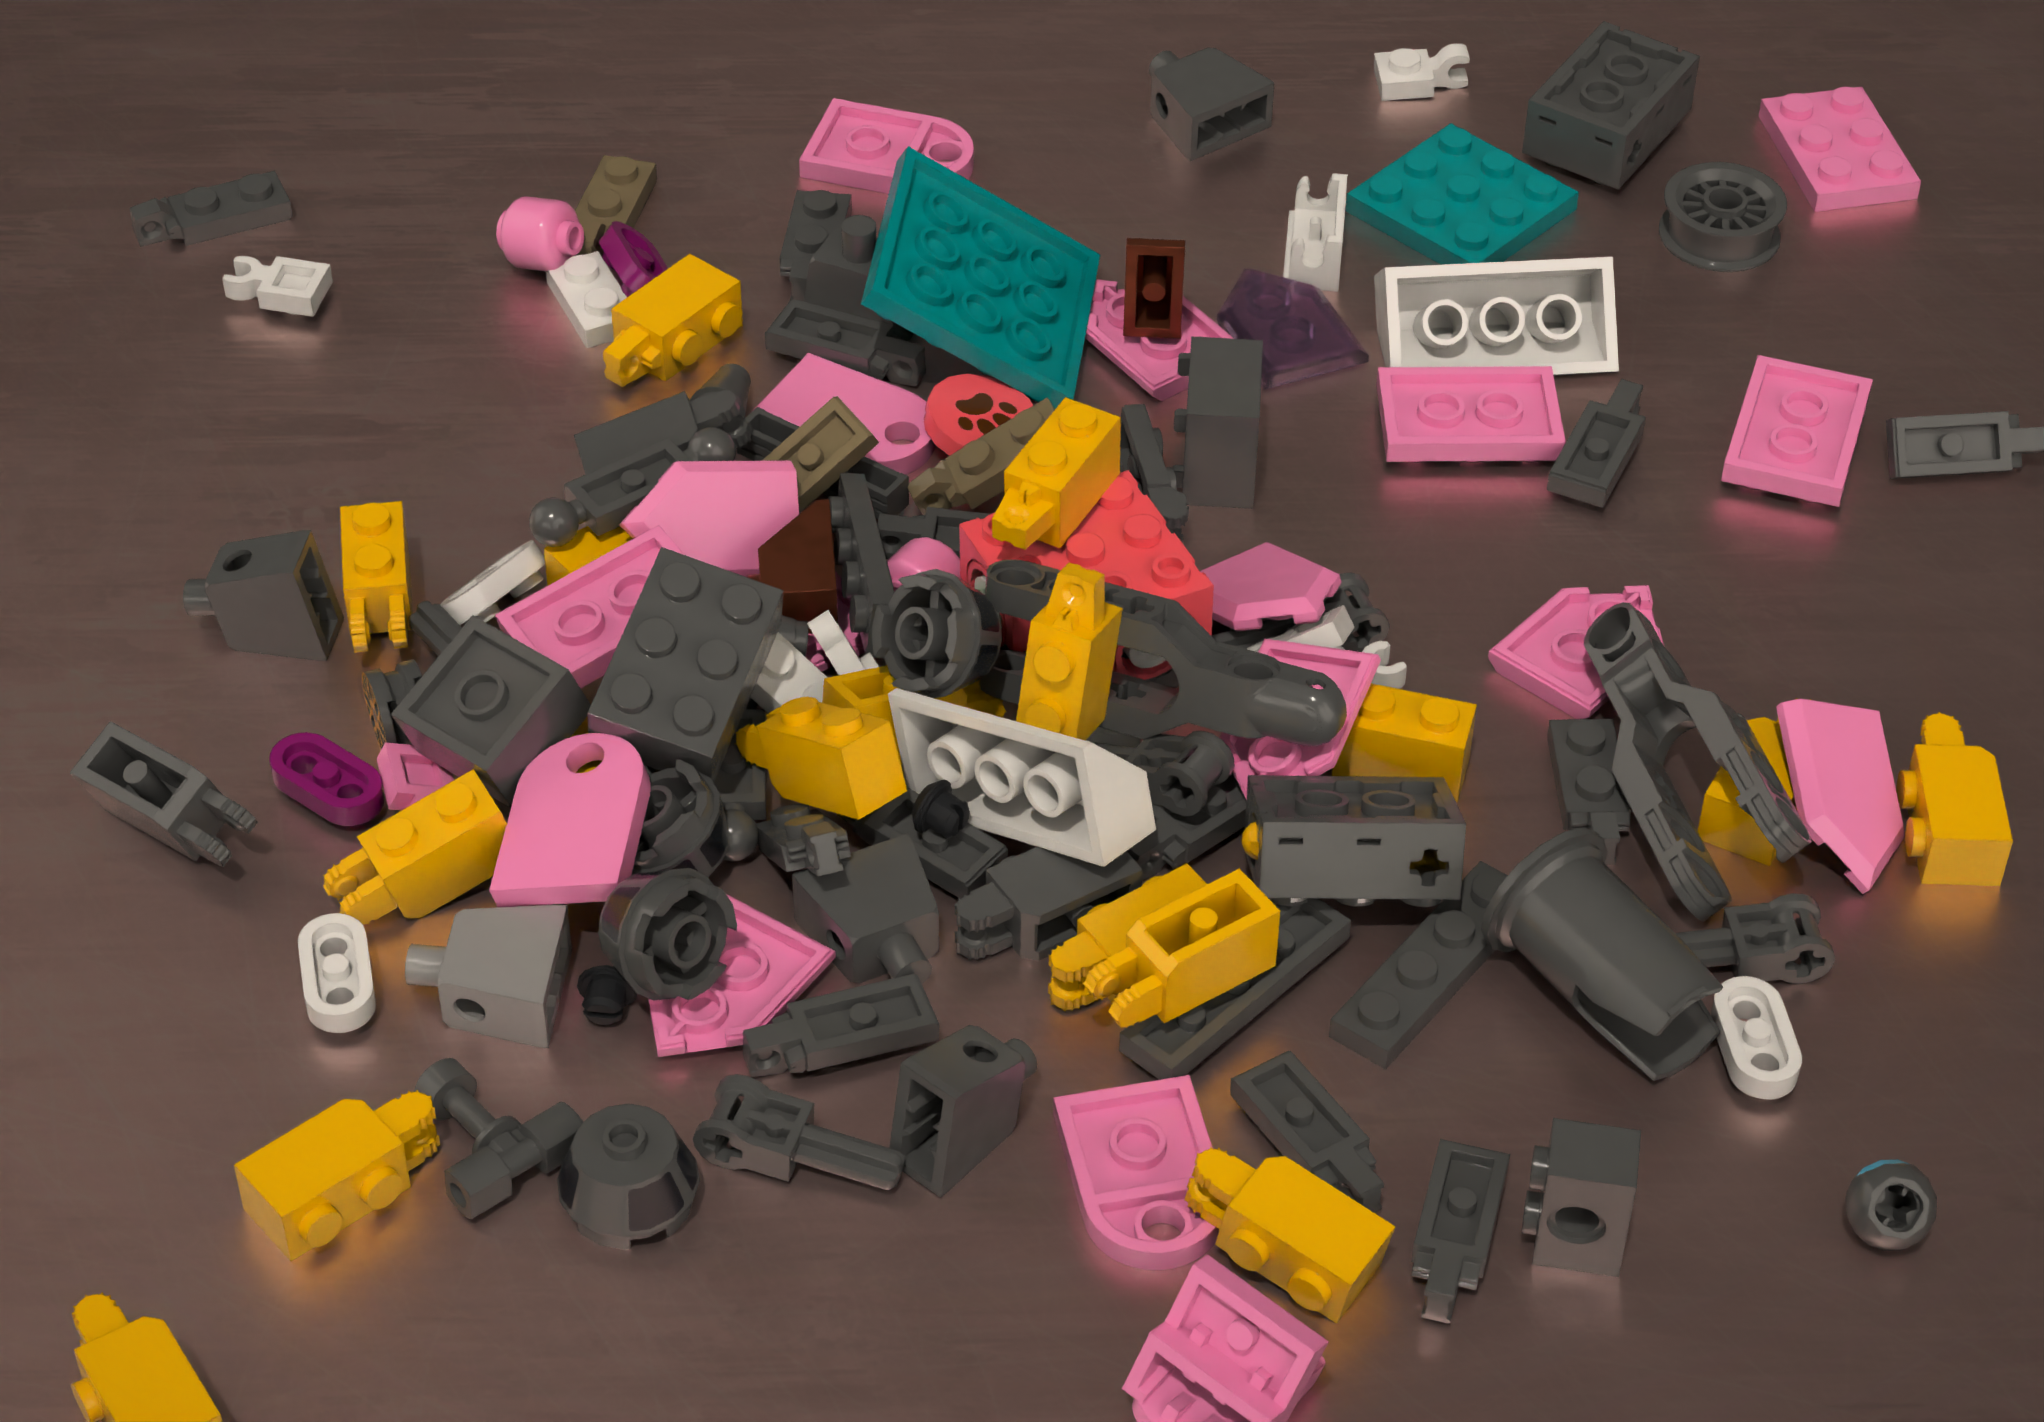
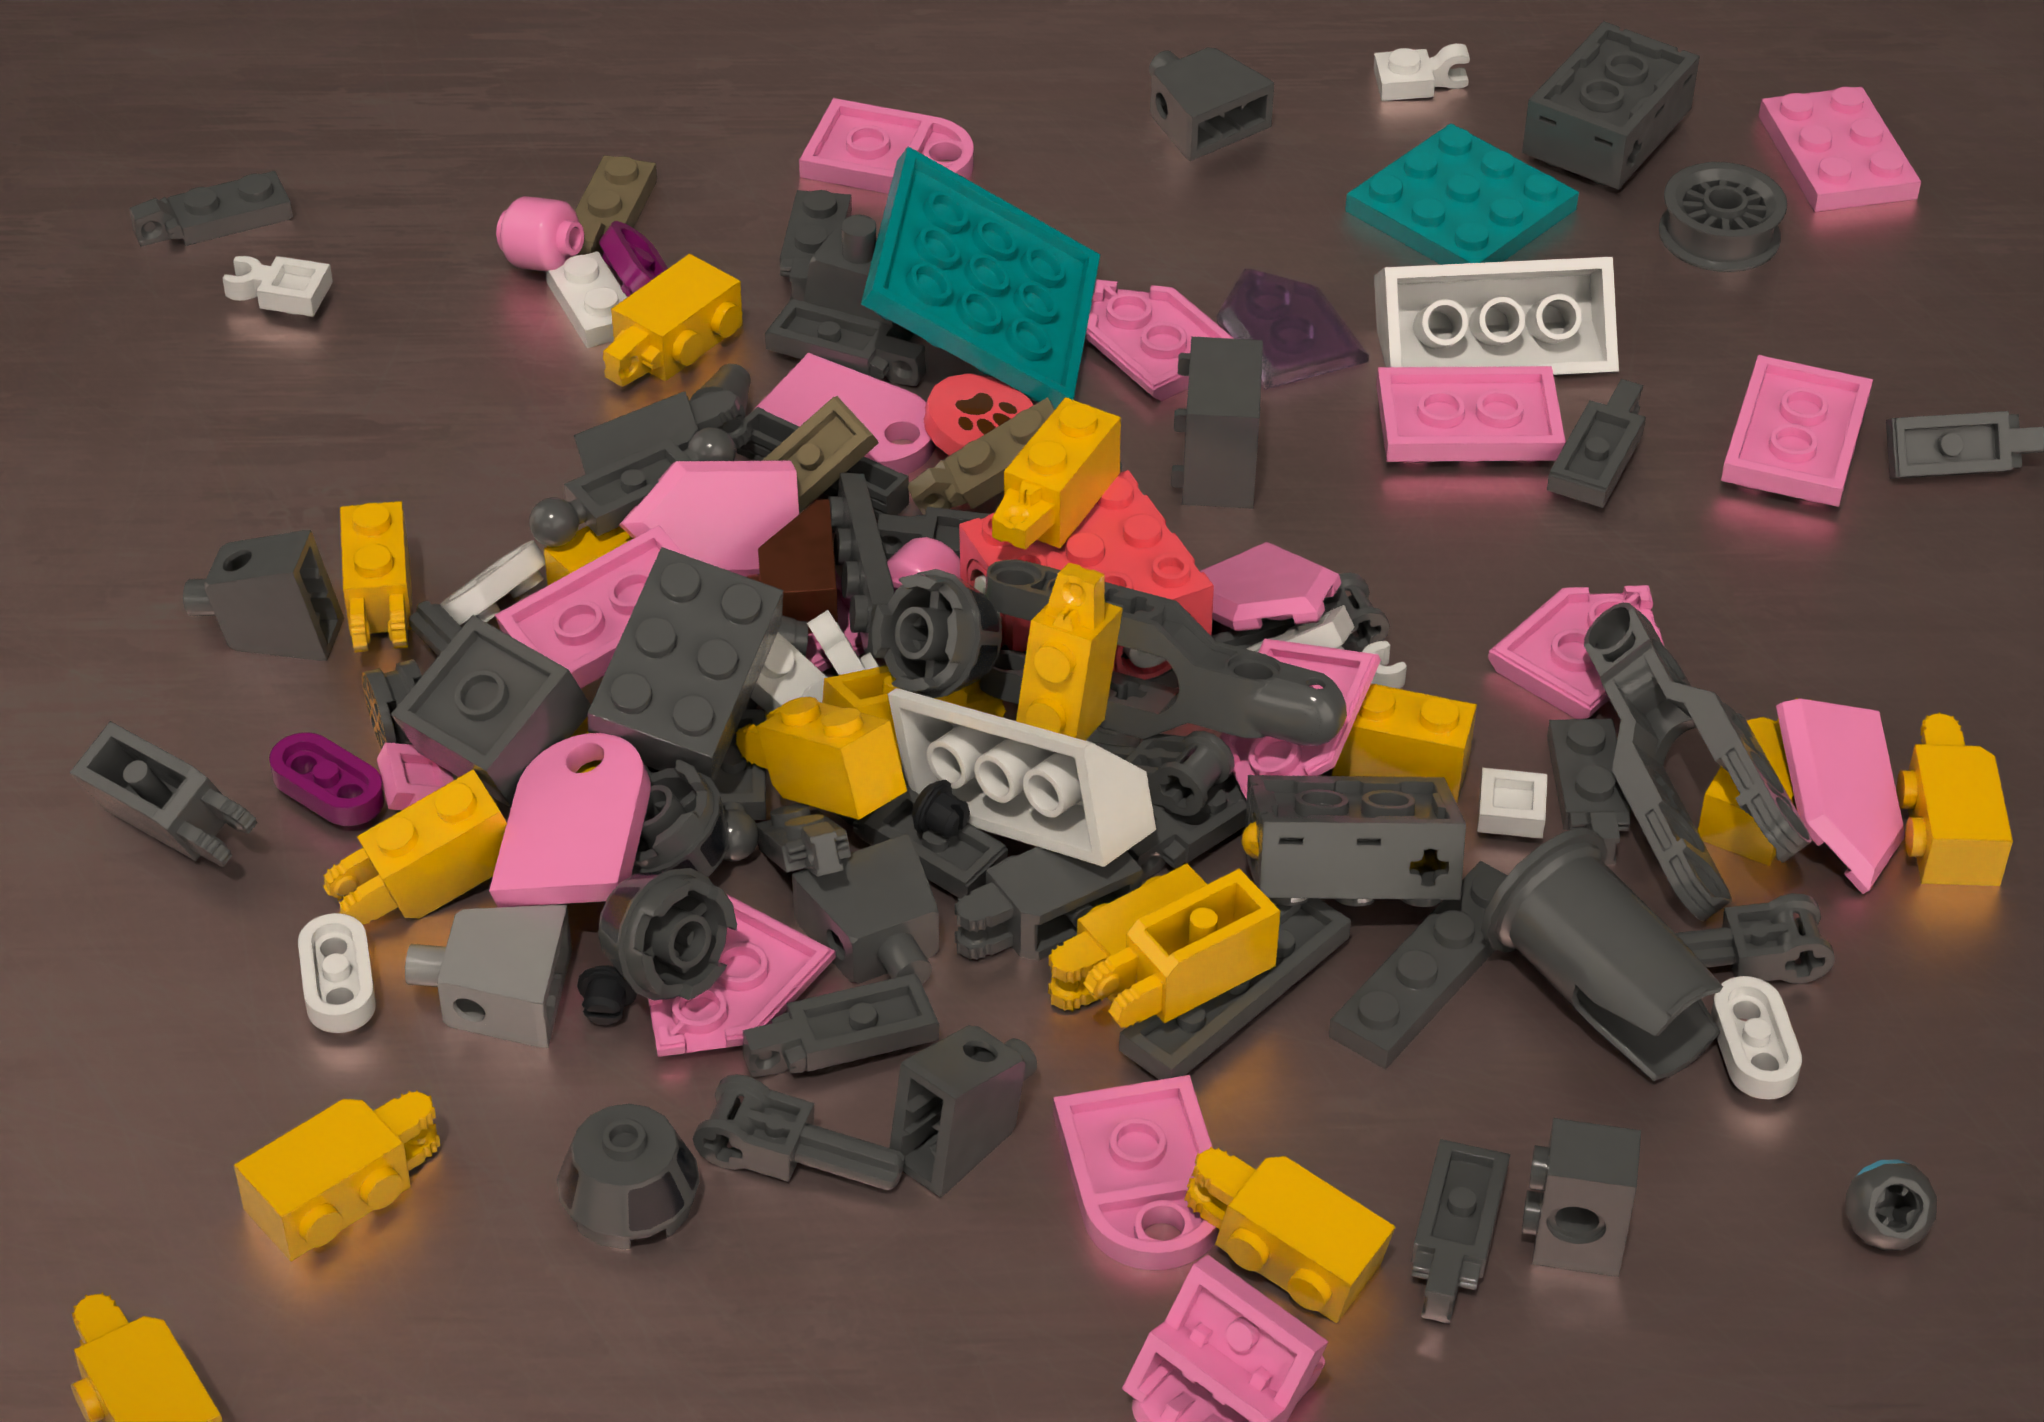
(501, 1144): dark grey bar -> none
(1142, 455): dark grey hinge -> none
(1153, 288): copper slope -> none
(1309, 1126): dark grey hinge -> none
(1316, 235): white hinge -> none
(1512, 803): none -> white plate

